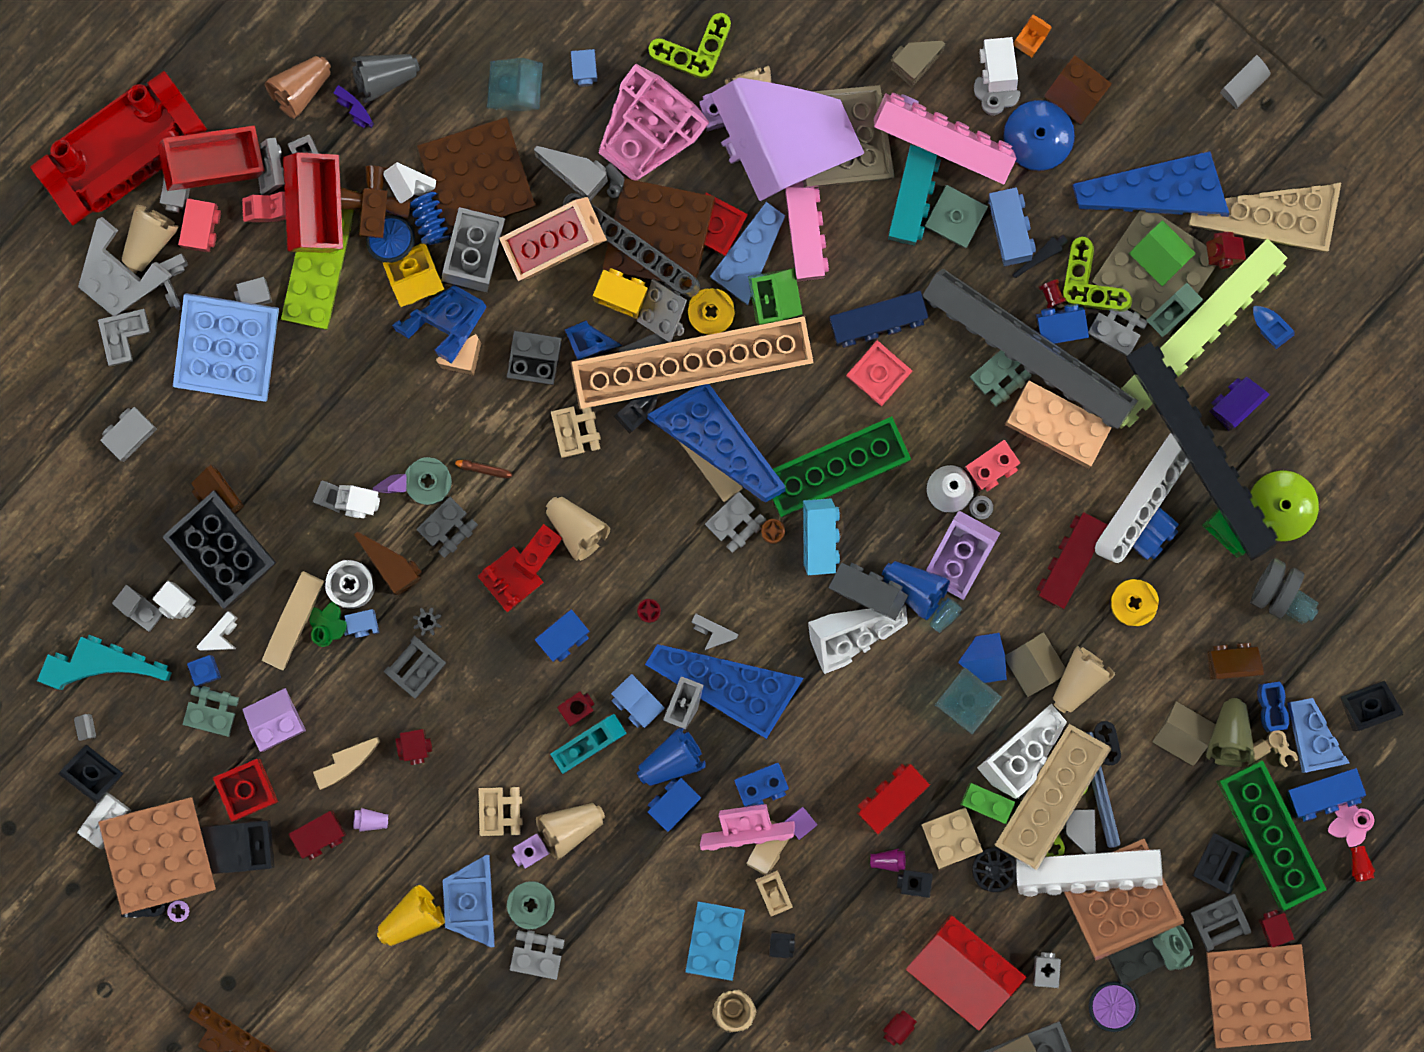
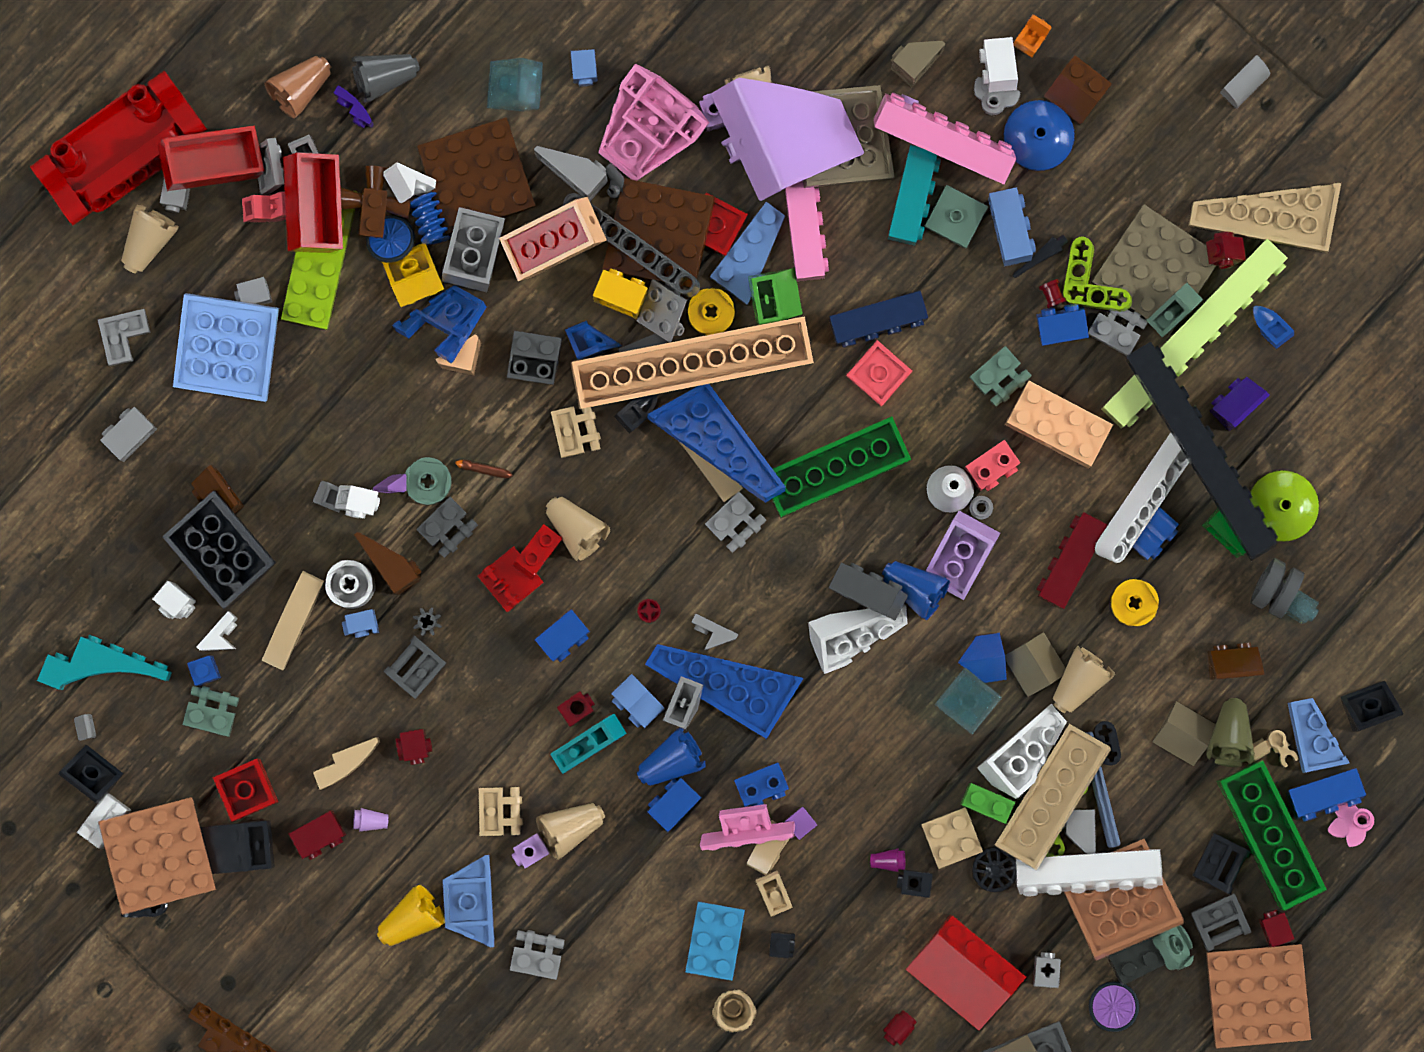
(109, 280): light grey wing -> none
(137, 608): light grey slope -> none
(172, 916): lavender bush -> none
(174, 266): light grey bracket -> none
(199, 225): coral brick -> none
(273, 720): lavender slope -> none
(326, 625): green plate -> none
(539, 915): sand green plate -> none
(702, 54): lime beam -> none
(773, 531): dark orange wheel -> none
(820, 536): medium azure brick -> none
(892, 797): red brick -> none
(945, 614): clear light blue cone -> none
(1029, 348): dark grey brick -> none
(1162, 253): bright green slope -> none
(1166, 187): blue wing -> none
(1272, 700): blue brick -> none
(1361, 865): red cone -> none

